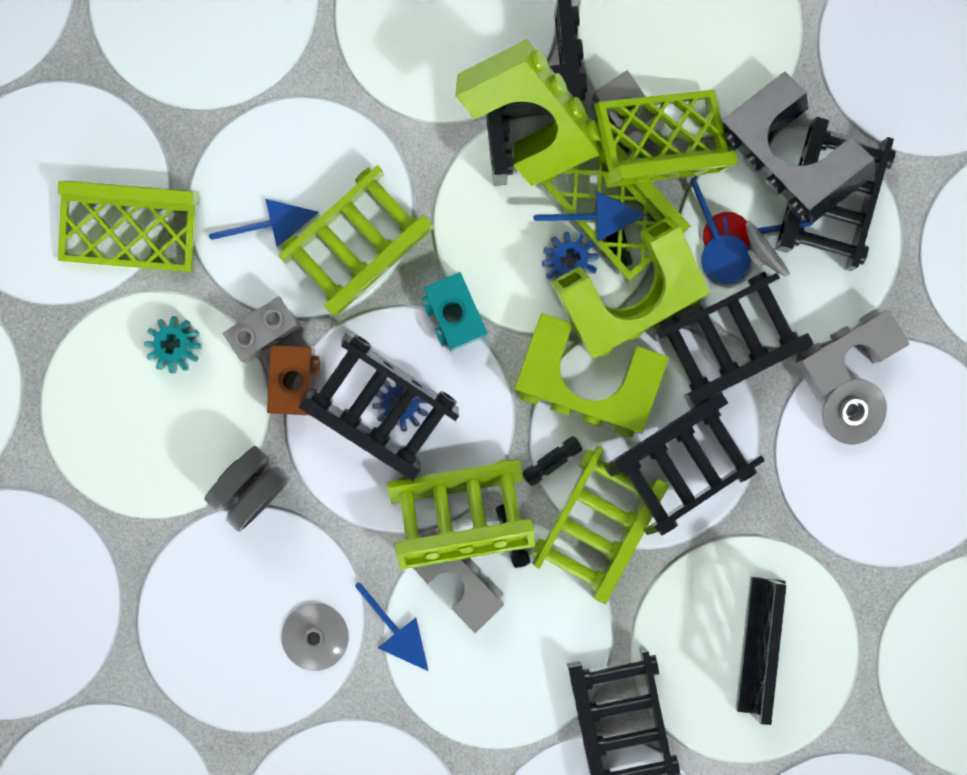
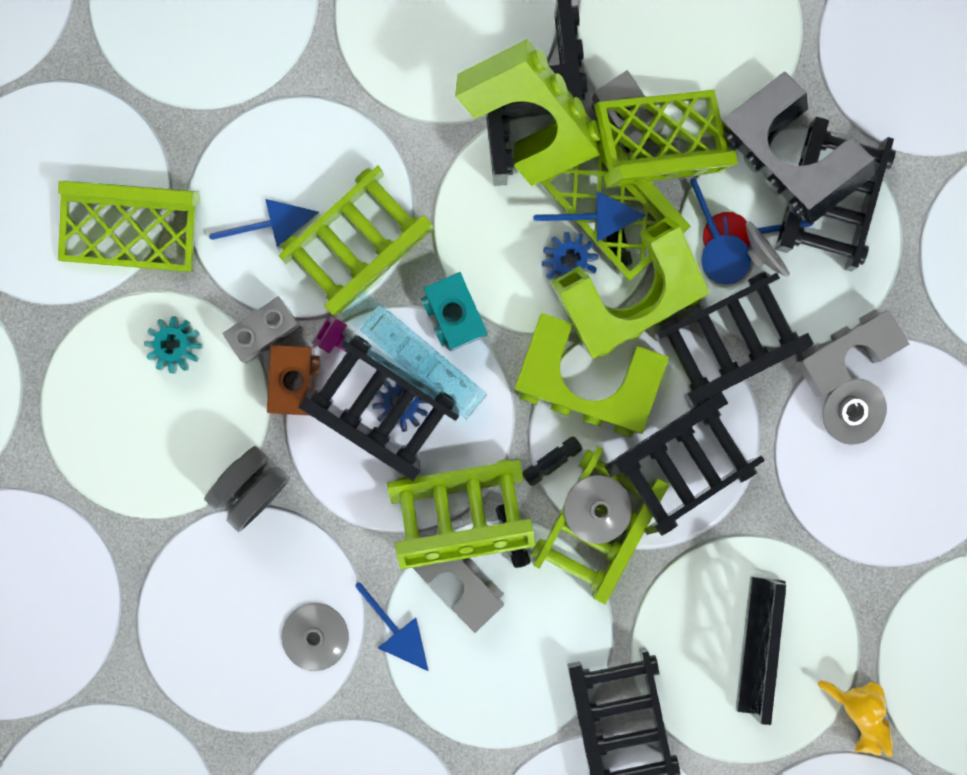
(330, 334): none -> magenta tile
(422, 360): none -> clear light blue slope
(580, 508): none -> light grey dish
(867, 709): none -> yellow animal

